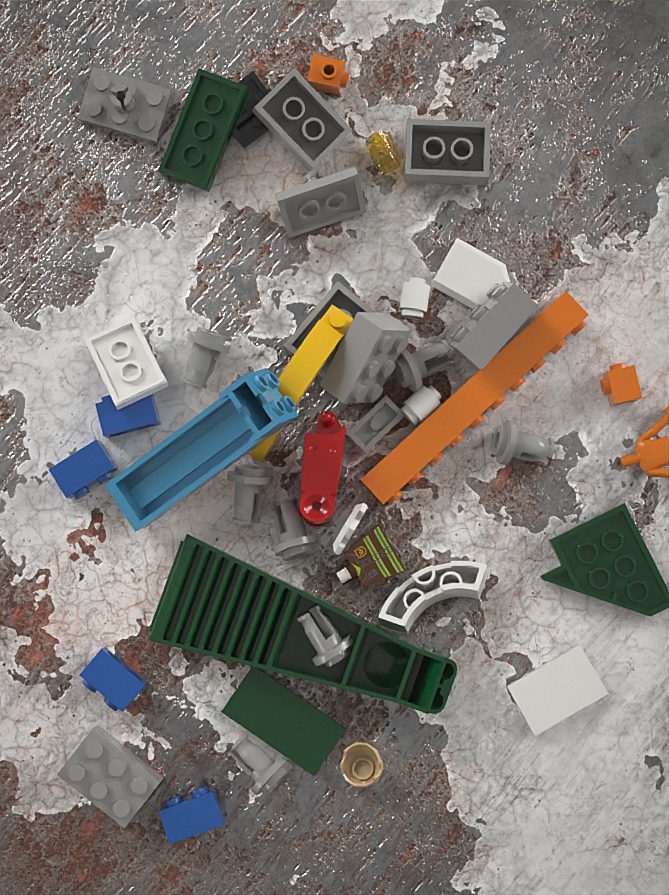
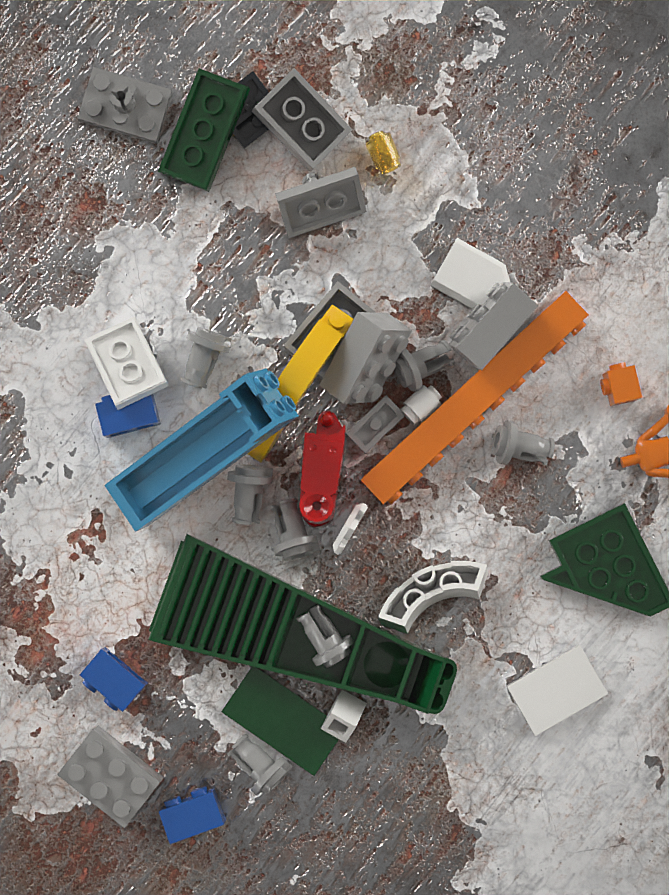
(83, 470): blue brick -> none
(327, 75): orange brick -> none
(343, 716): none -> white brick
(361, 765): tan hair -> none
(371, 559): torso -> none
(414, 298): white brick -> none
(447, 152): light grey brick -> none

